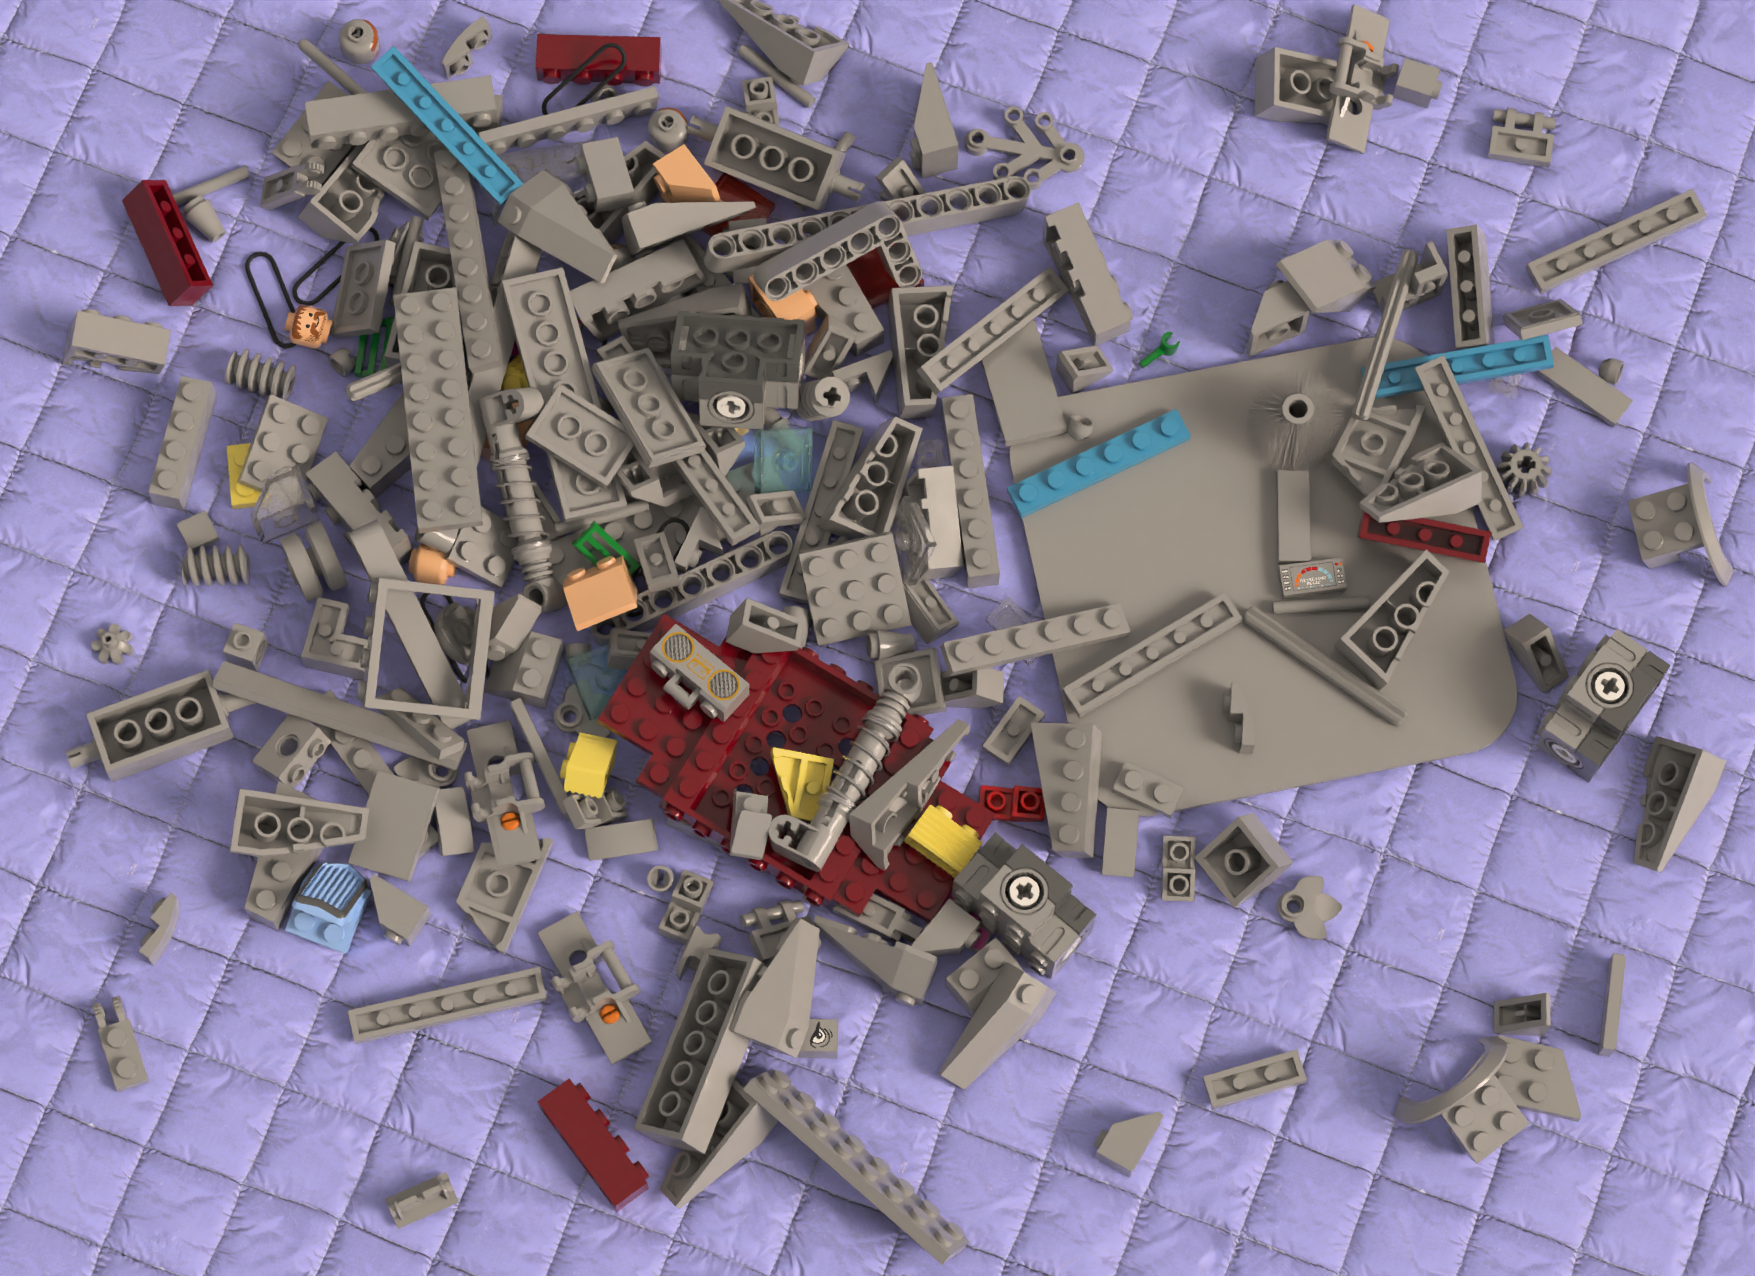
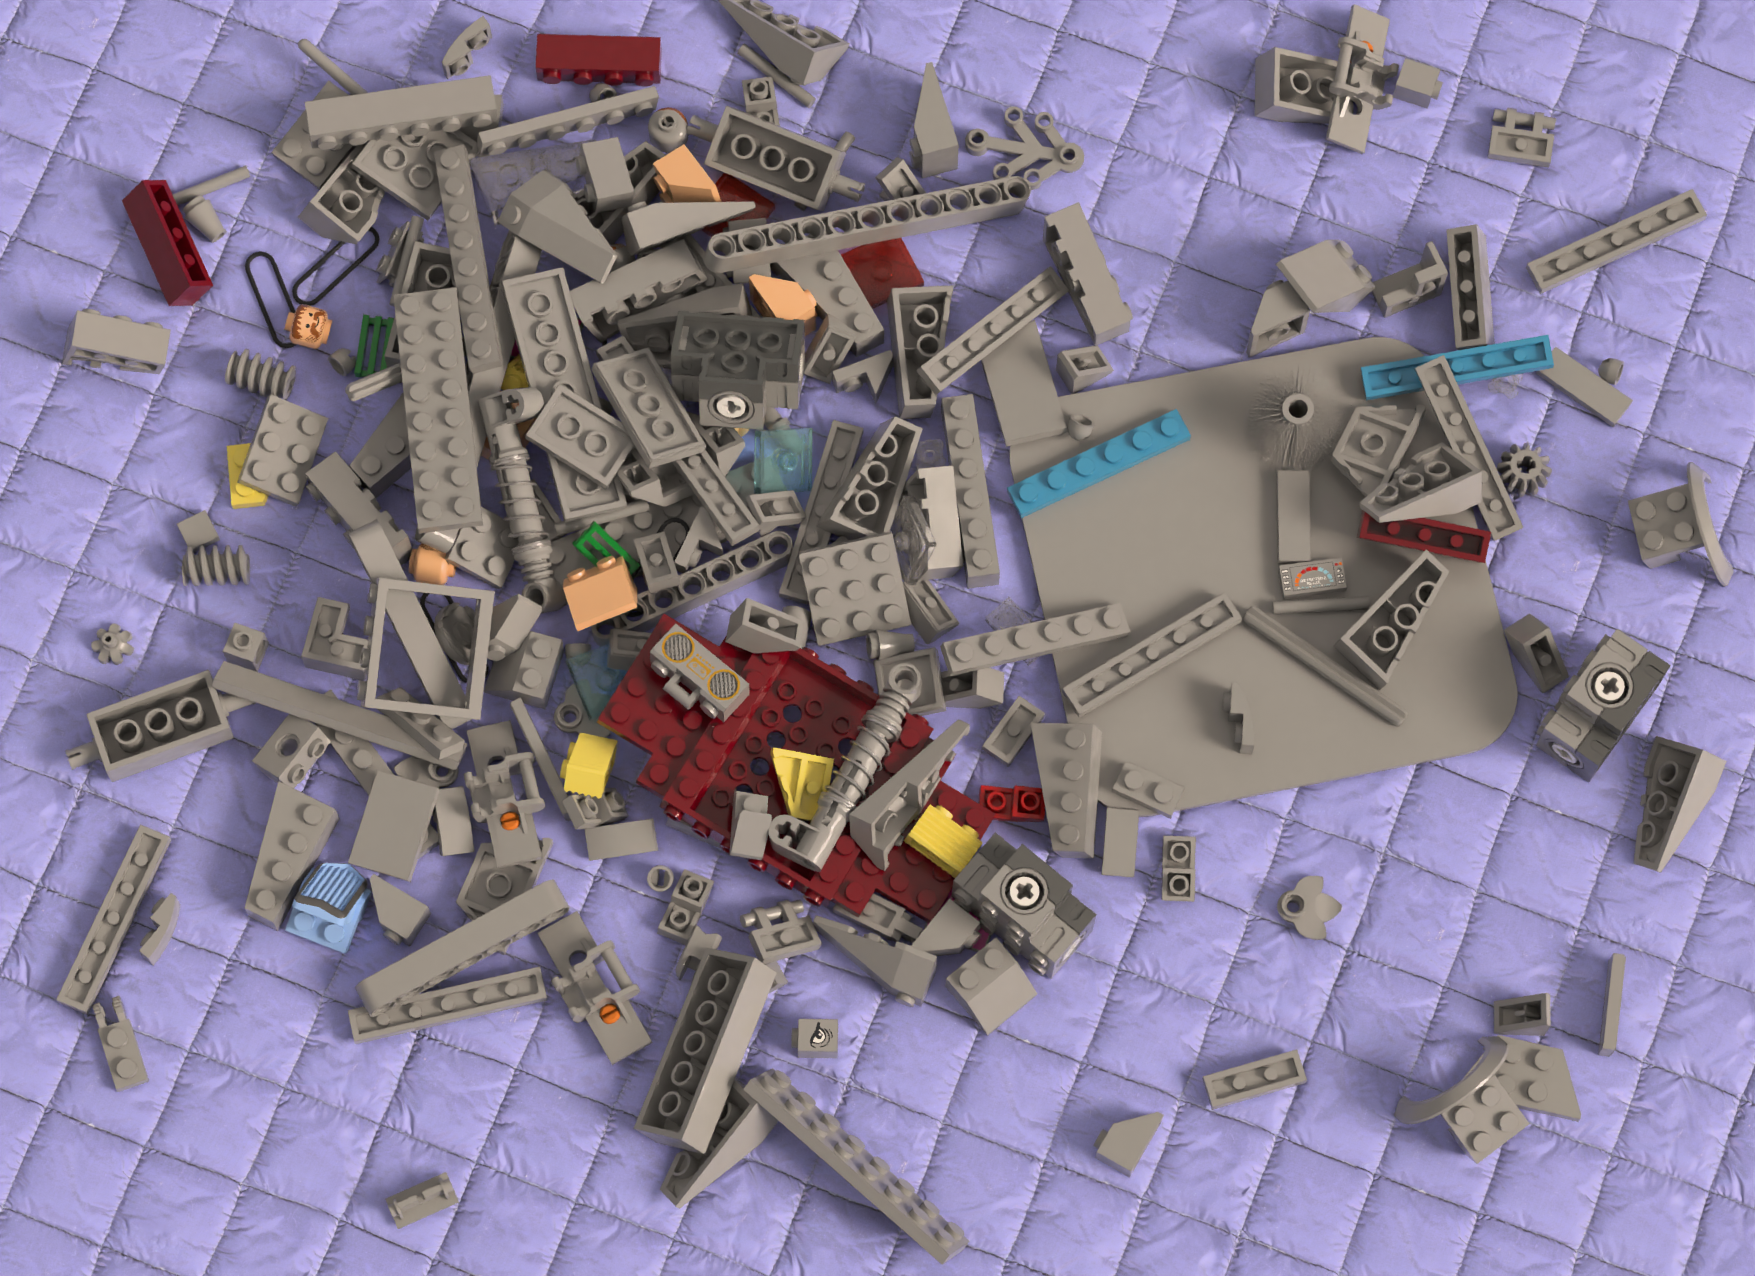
(113, 919): none -> light grey plate
(182, 443): light grey brick -> none
(283, 505): clear slope -> none
(287, 824): light grey wedge -> none
(290, 185): light grey hinge -> none
(312, 562): light grey wheel -> none
(359, 41): light grey head -> none
(363, 289): light grey plate -> none
(446, 125): dark azure plate -> none
(462, 948): none -> light grey beam
(580, 68): black piece -> none
(593, 1144): dark red brick -> none
(780, 1003): light grey wedge -> none
(823, 399): light grey piece -> none
(843, 250): light grey beam -> none
(1002, 1018): light grey wedge -> none
(1162, 349): green hand -> none
(1243, 859): light grey slope -> none
(1385, 335): light grey axle -> none
(1542, 319): light grey tile -> none

